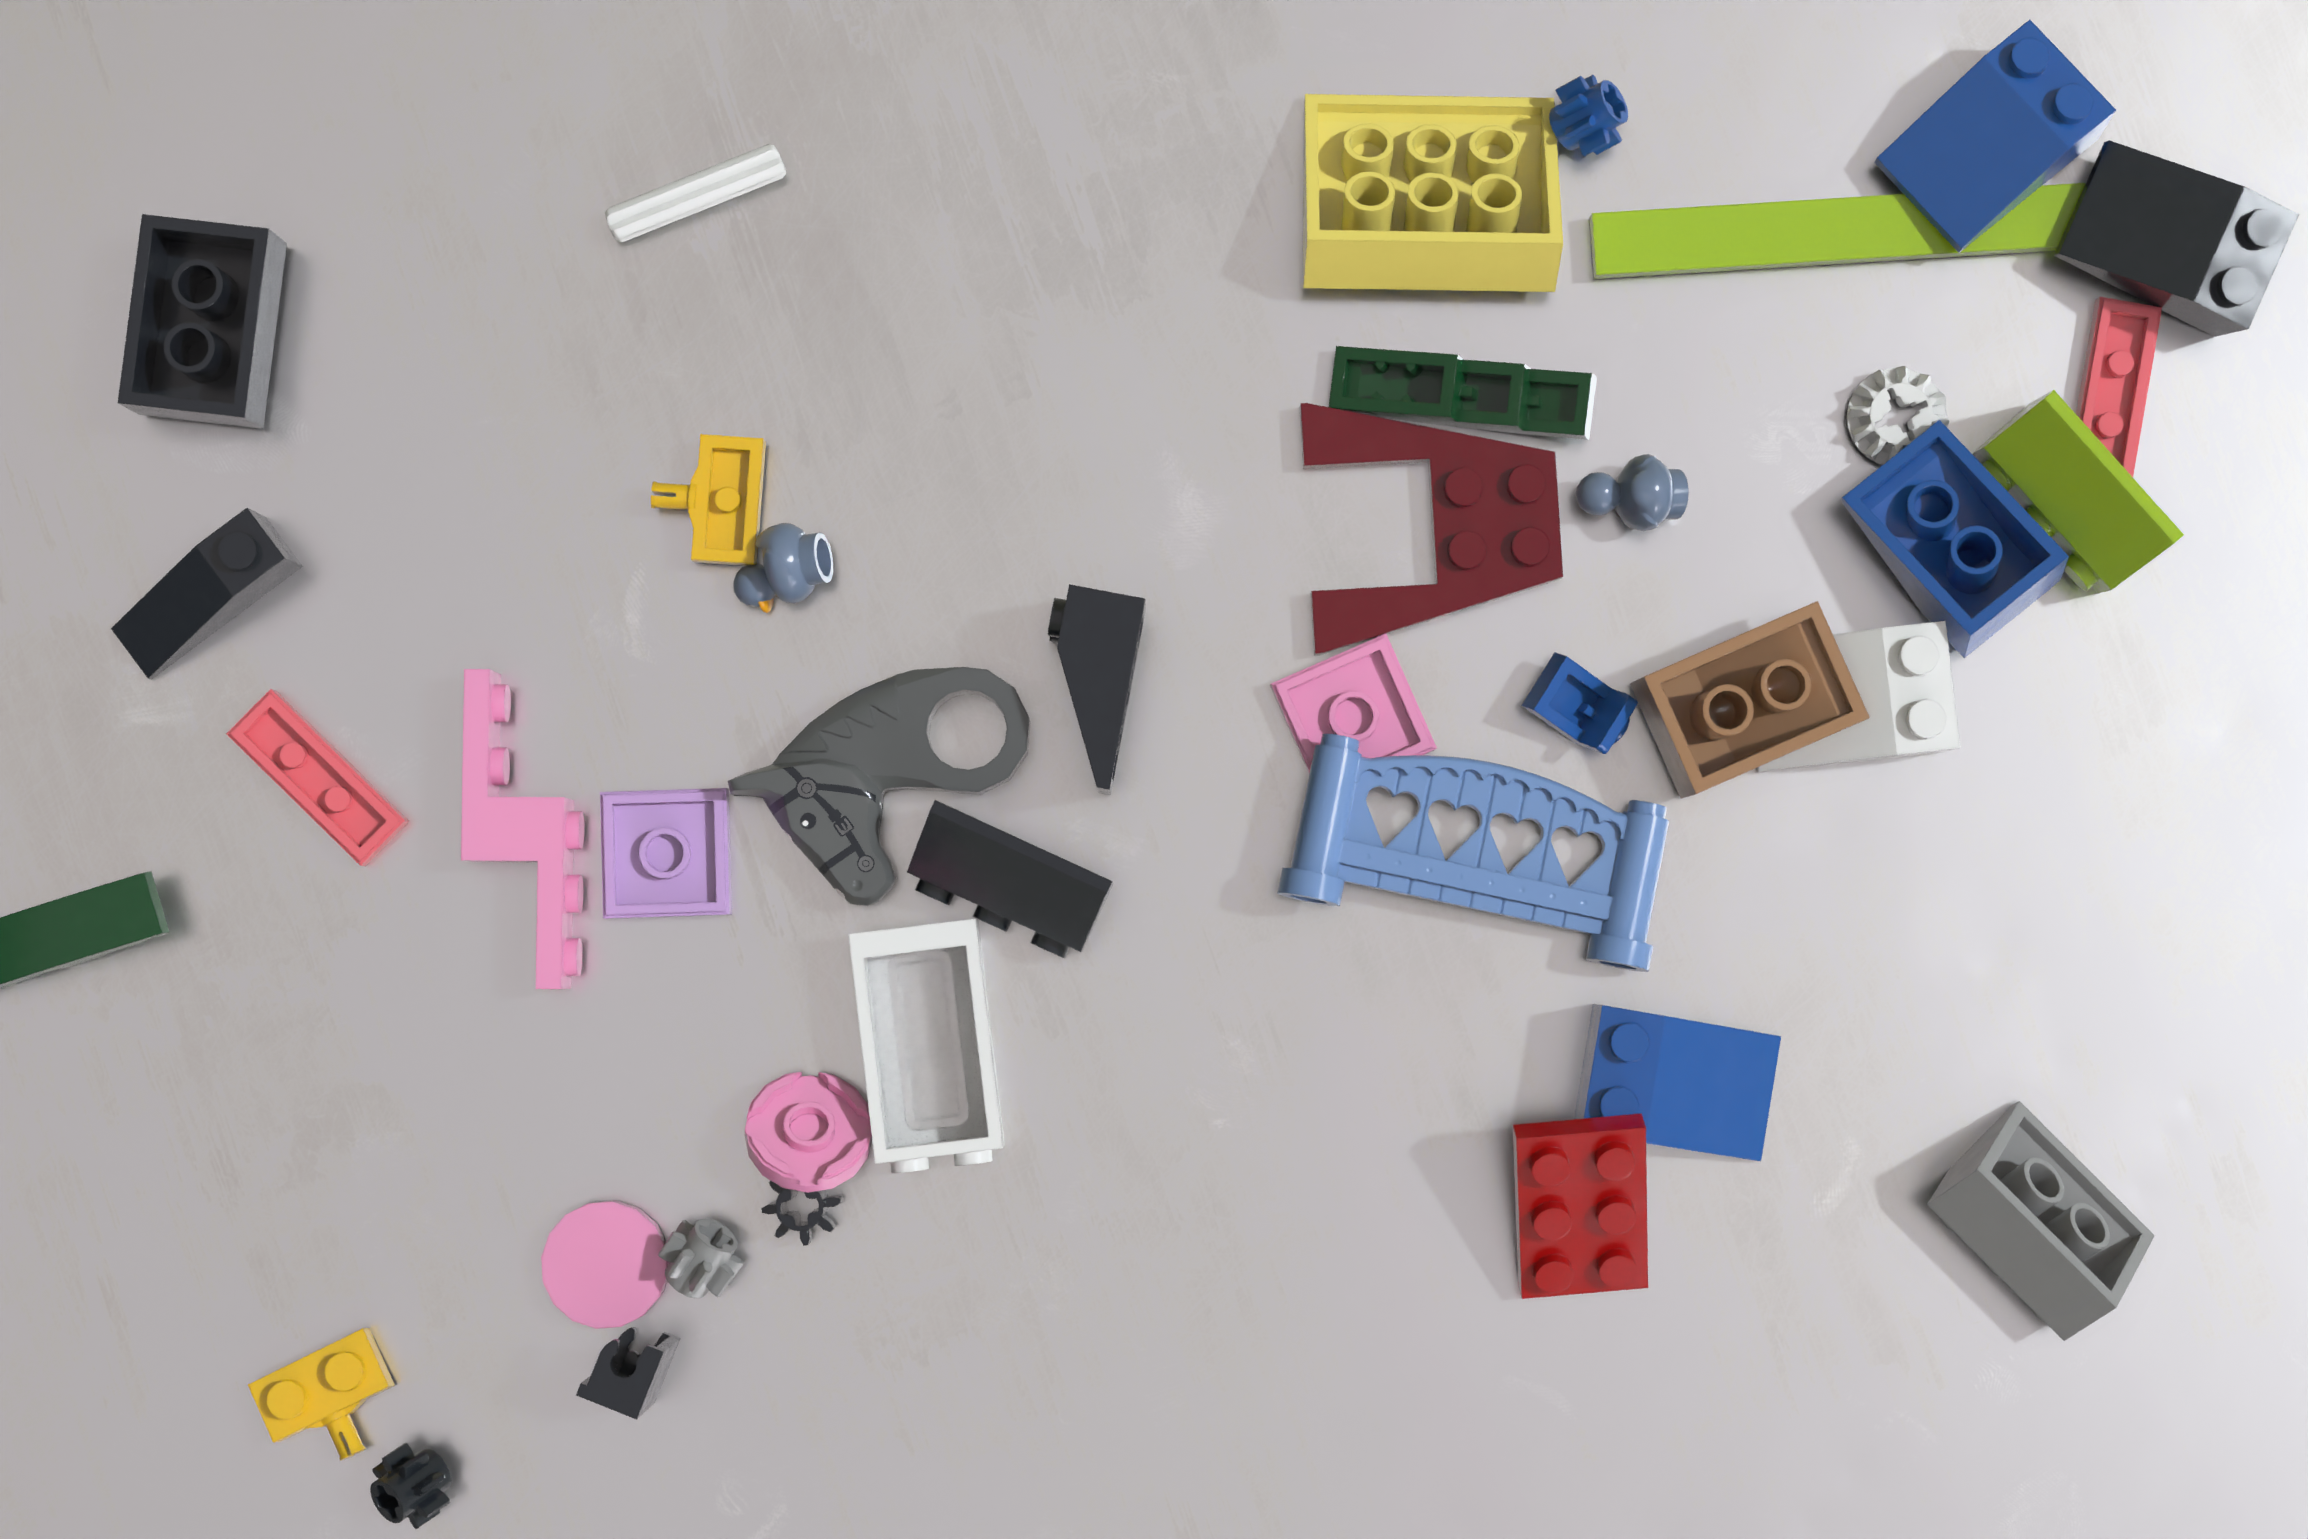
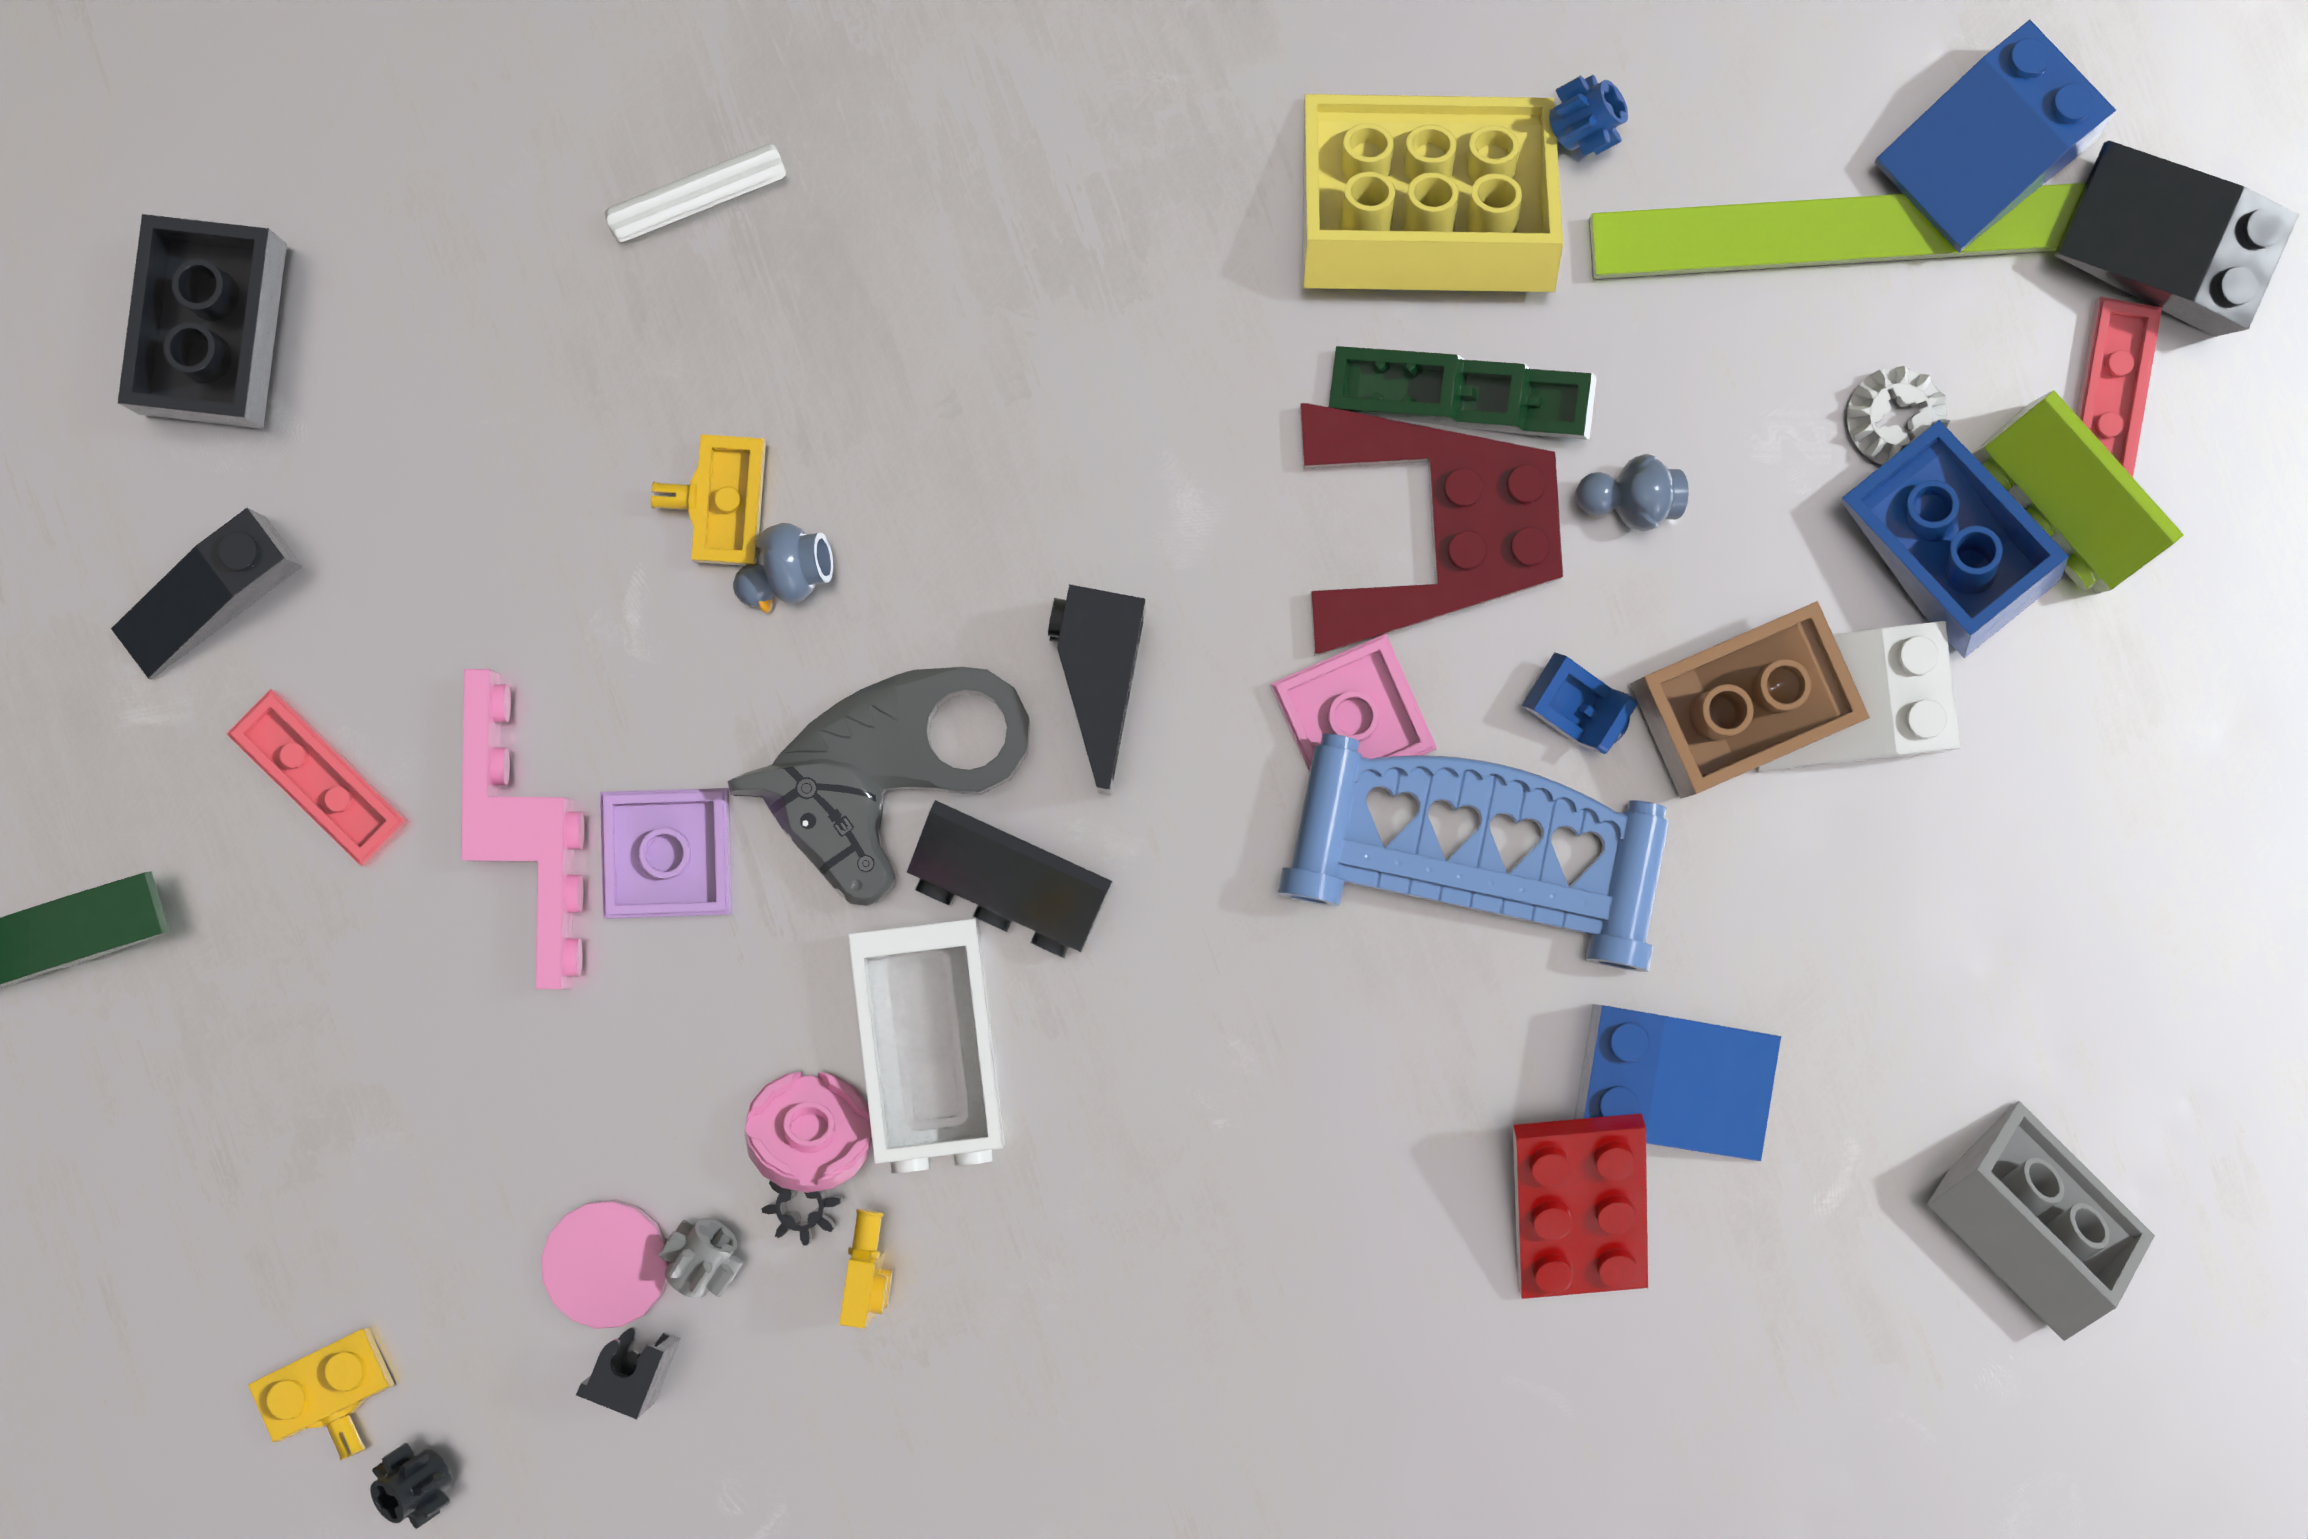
(866, 1281): none -> yellow plate

